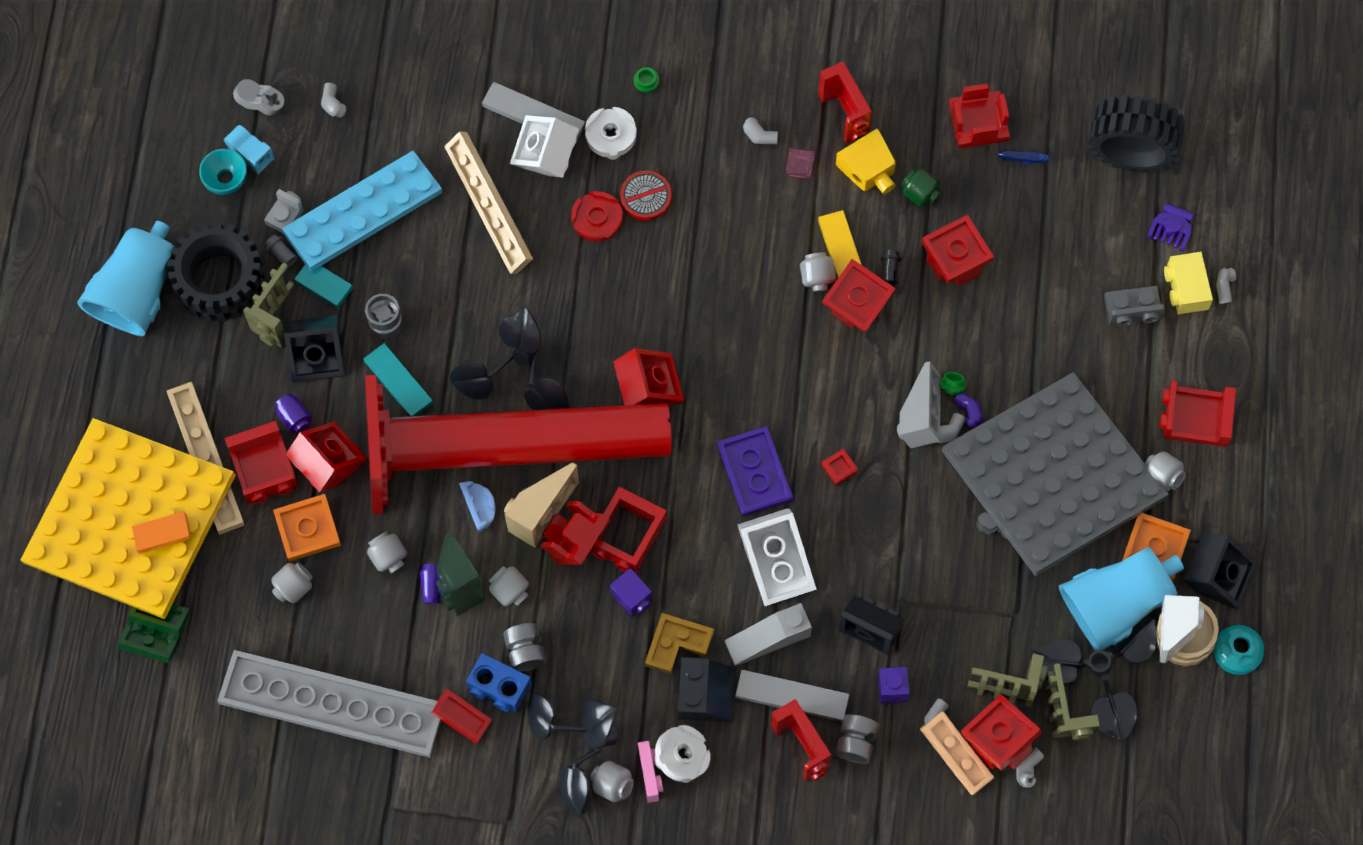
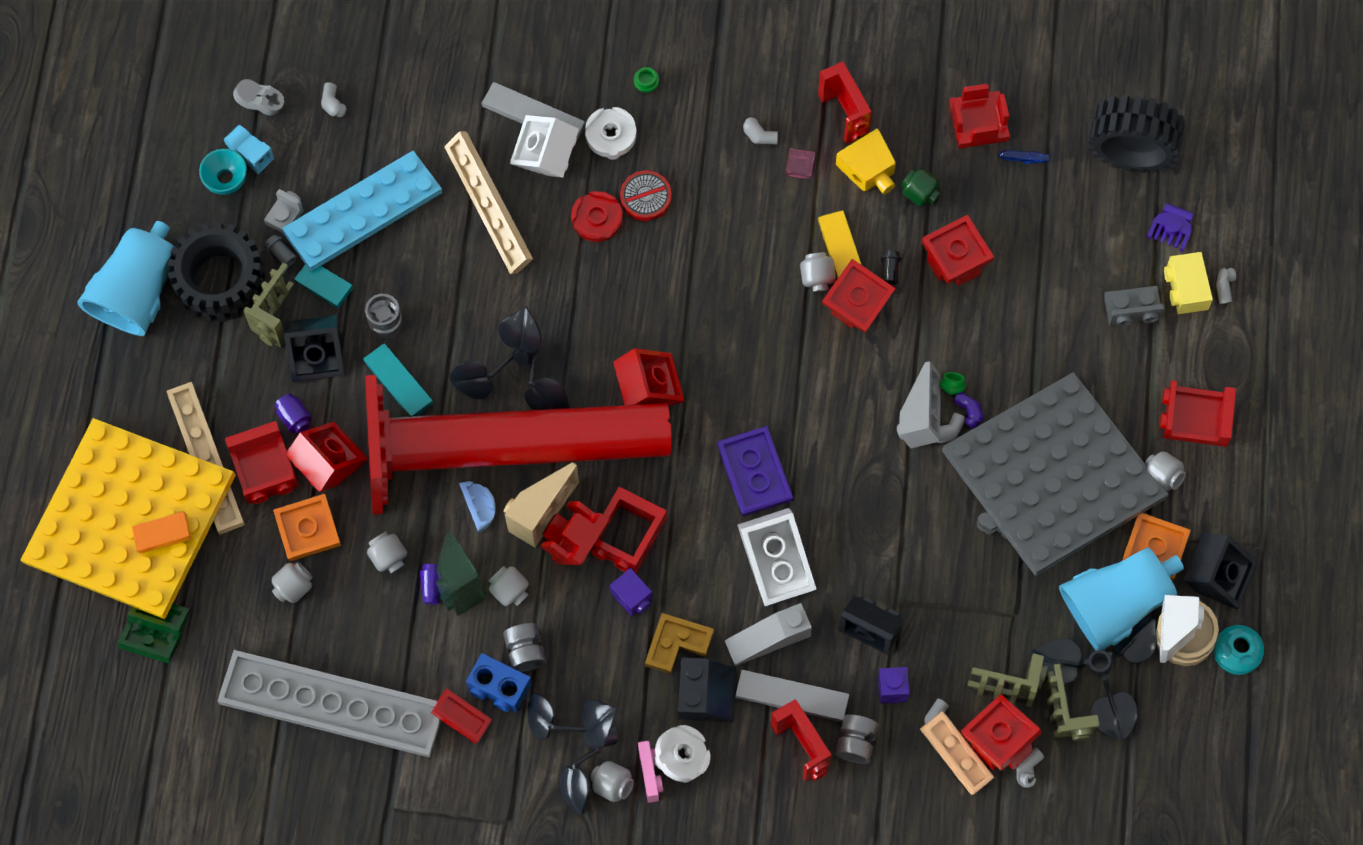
(839, 467): red tile -> none

